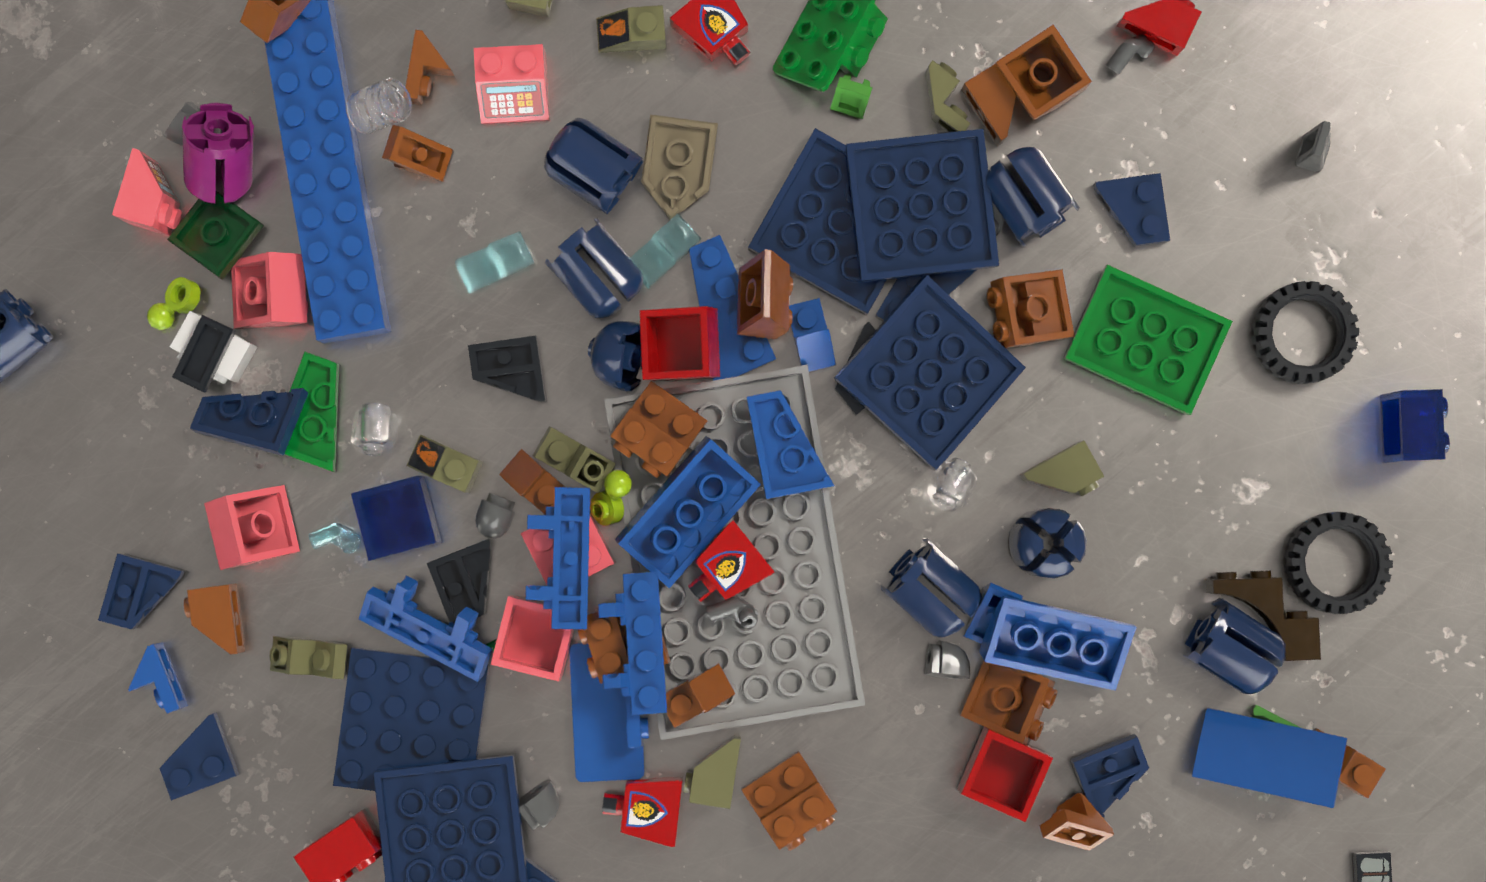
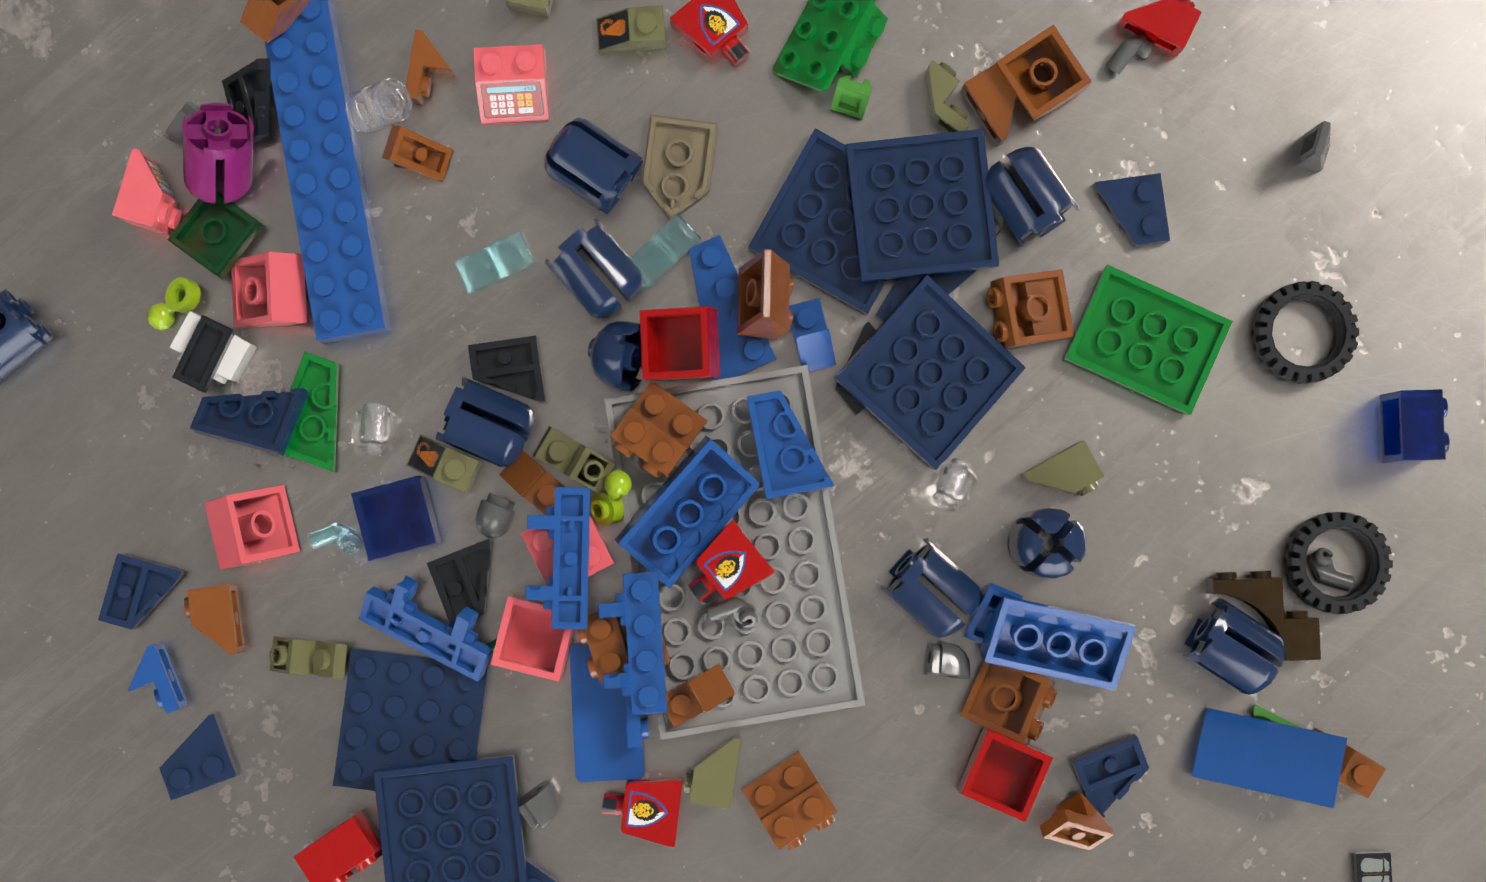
(250, 94): none -> black wing
(486, 424): none -> dark blue cylinder
(1325, 572): none -> dark grey arm

